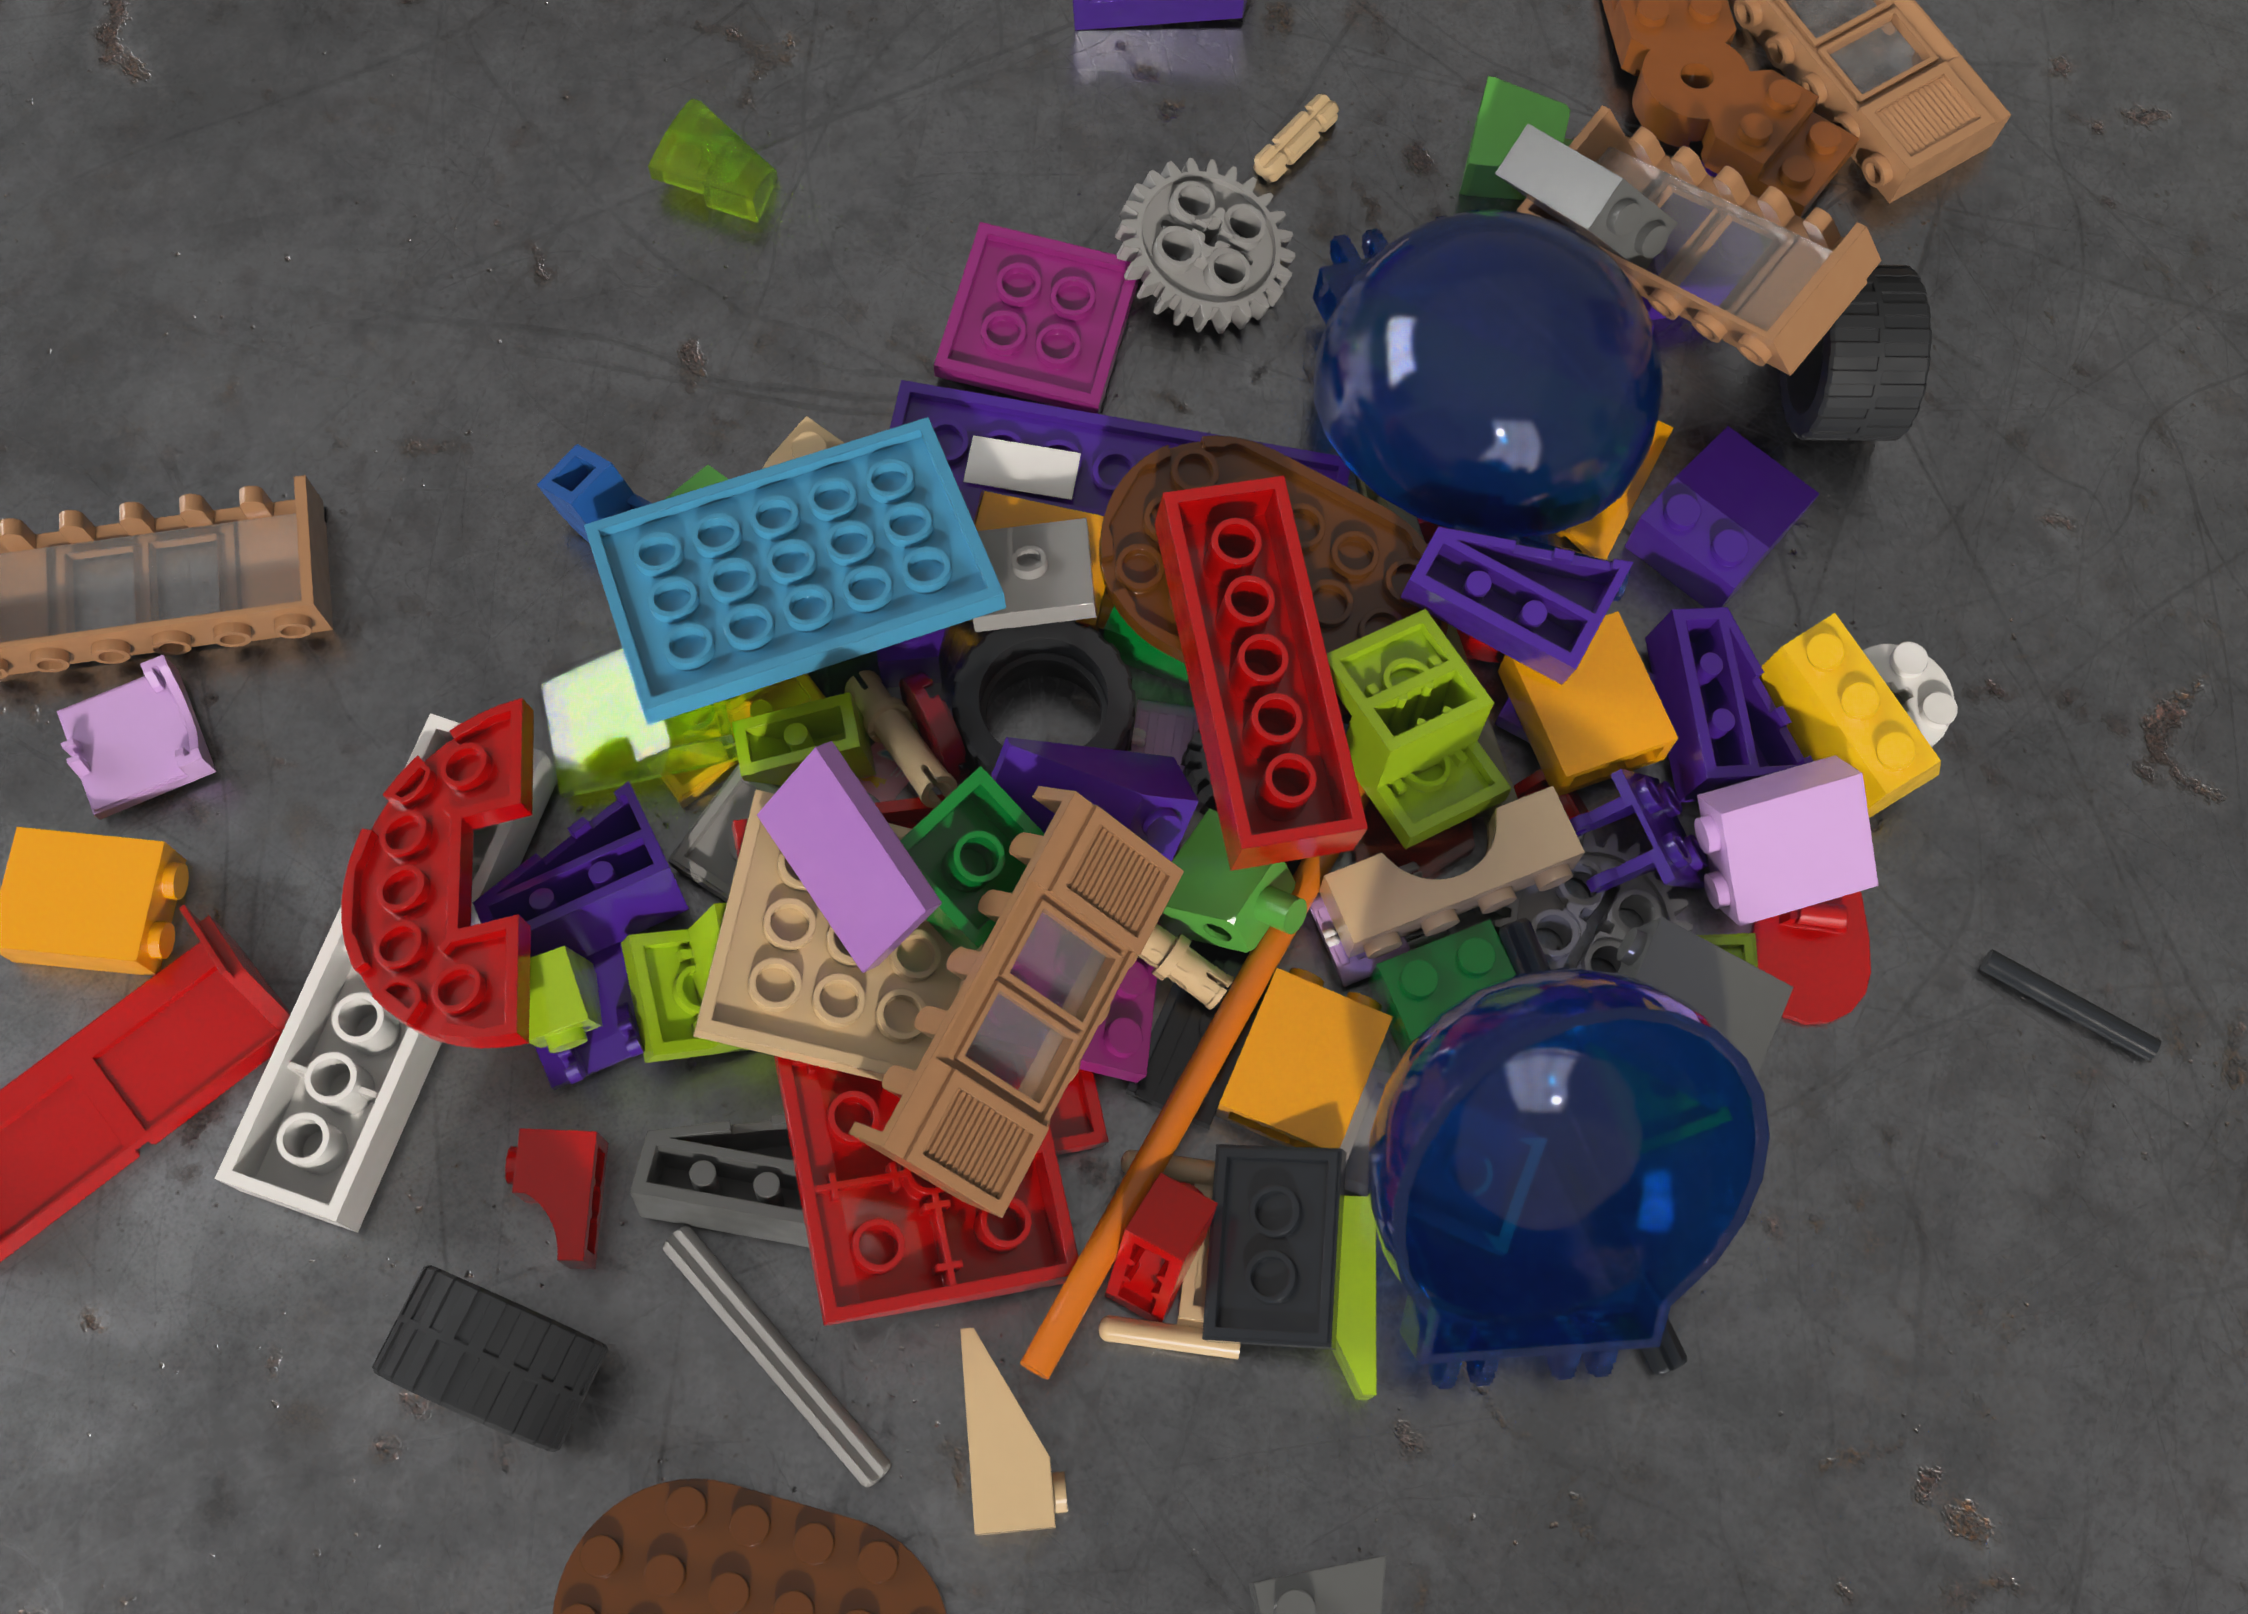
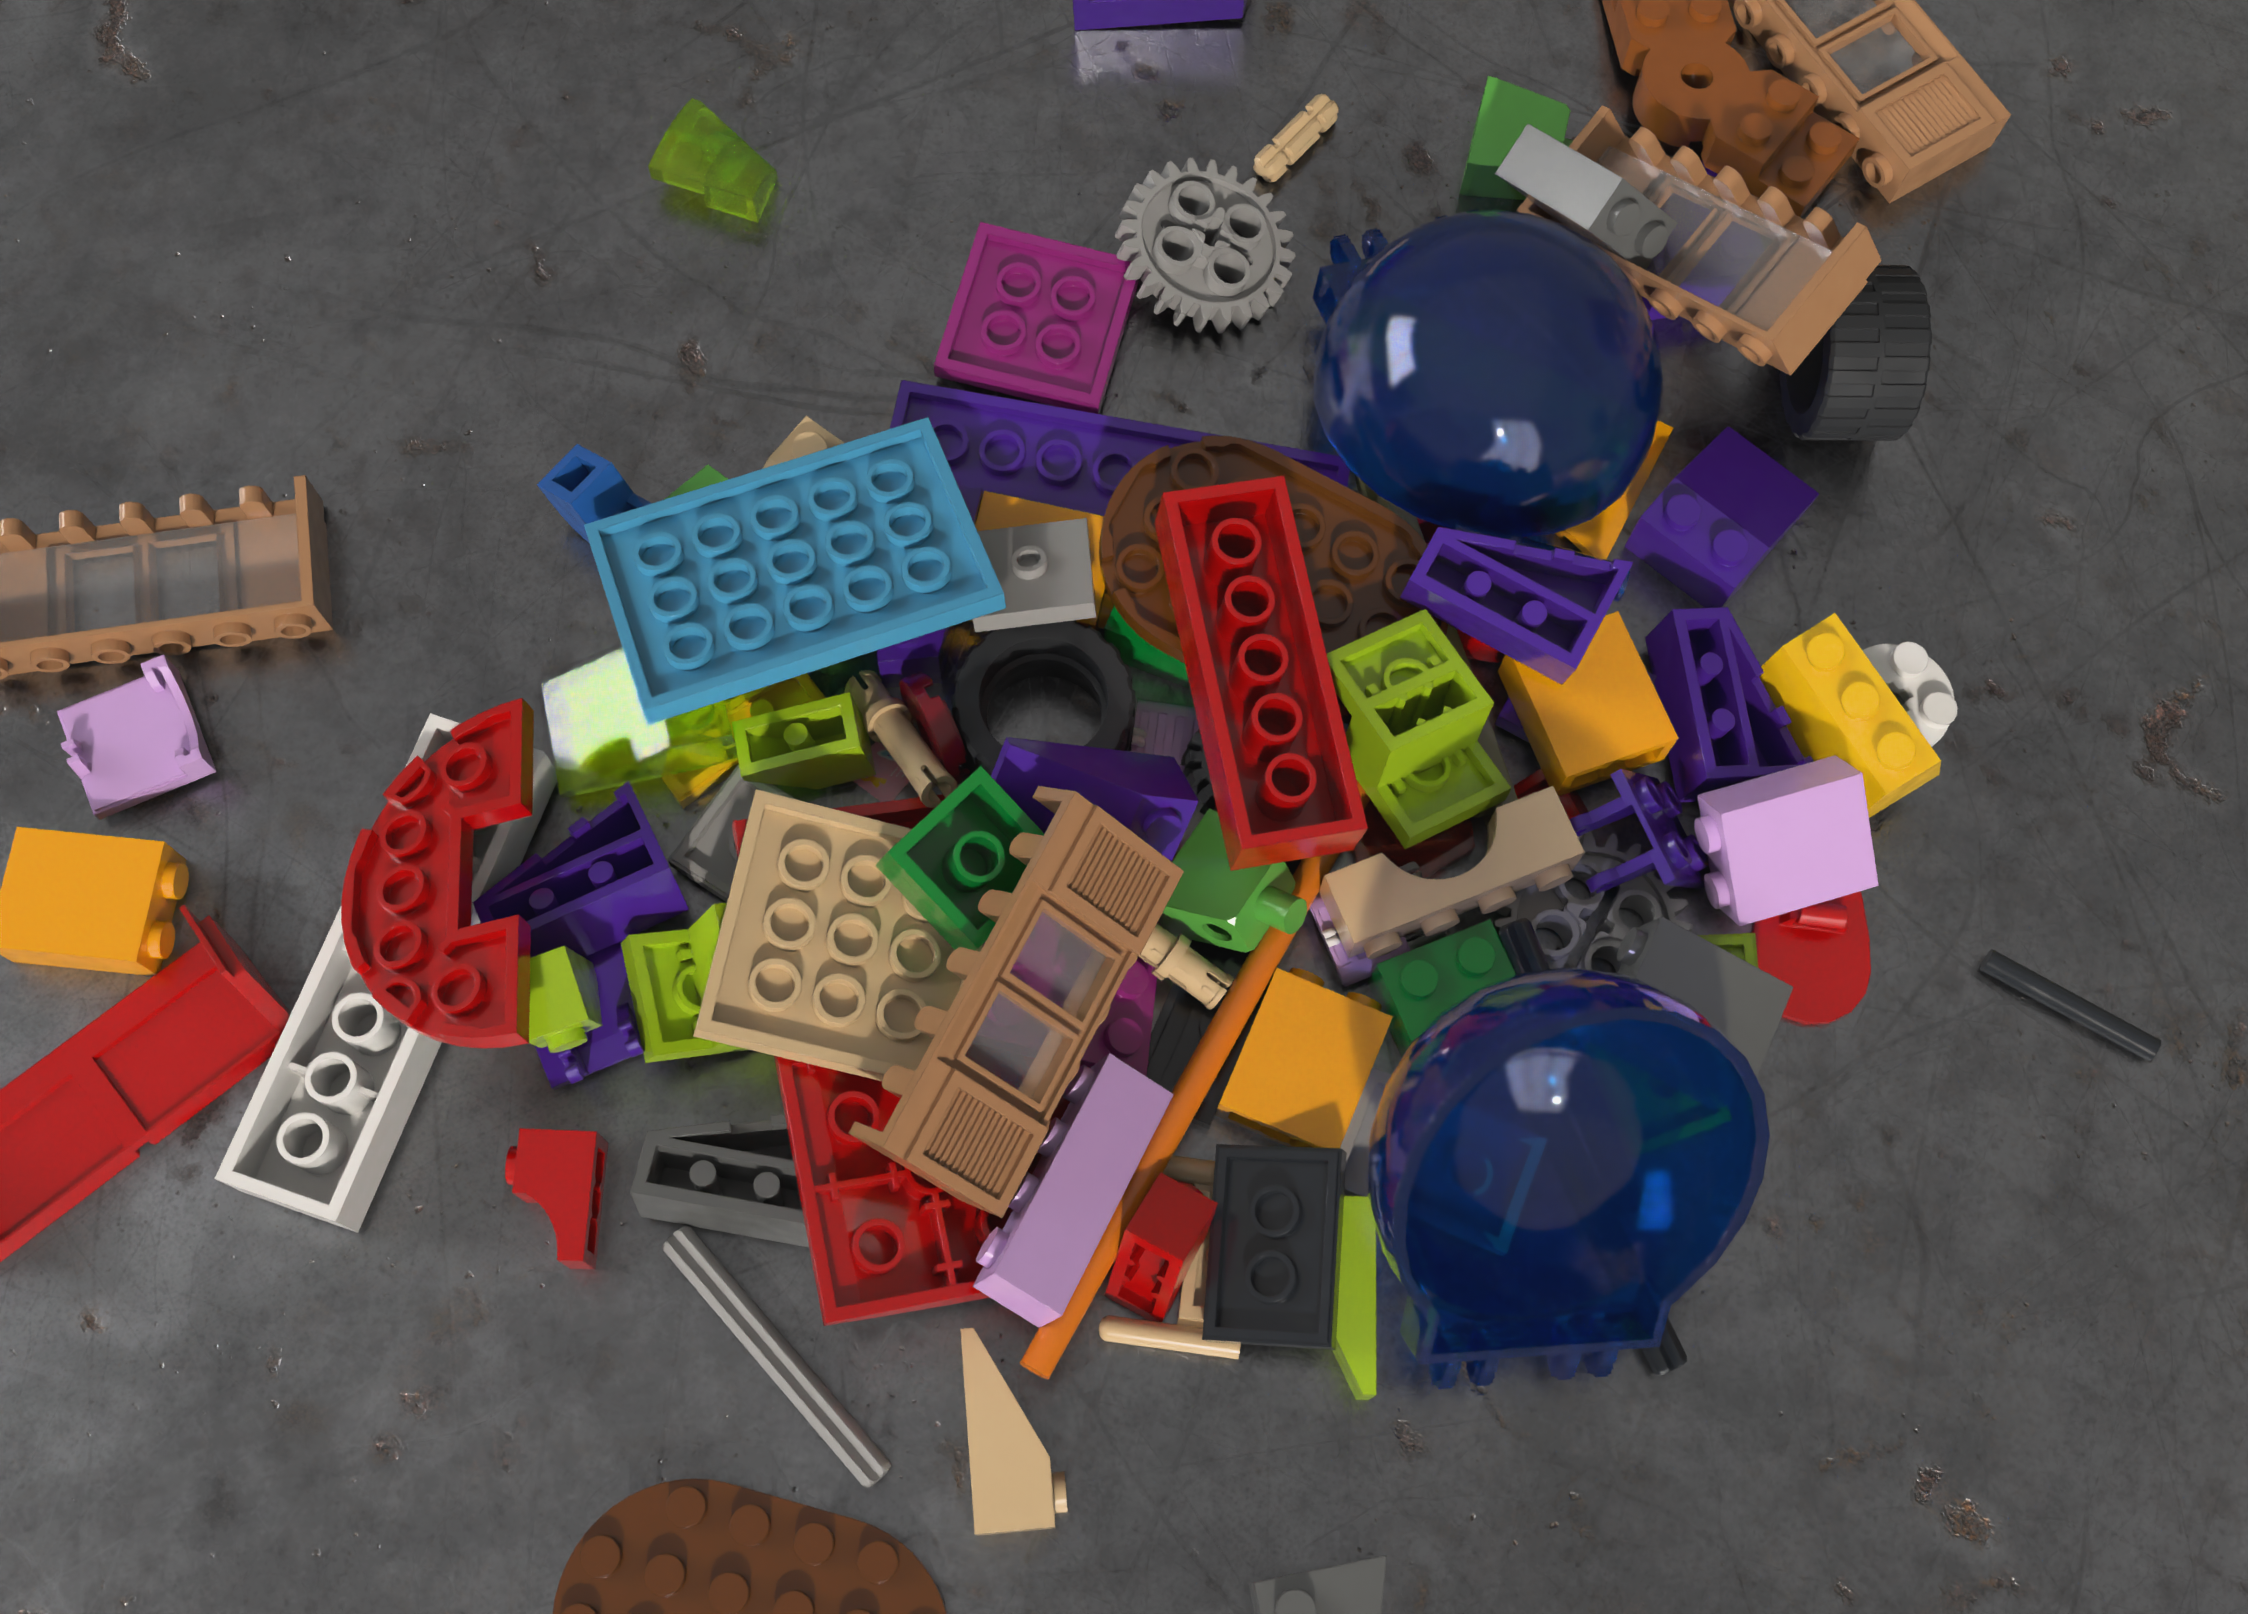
(490, 1359): black tyre -> none
(848, 857): medium lavender tile -> none
(1022, 467): white sticker -> none
(1072, 1190): none -> lavender brick

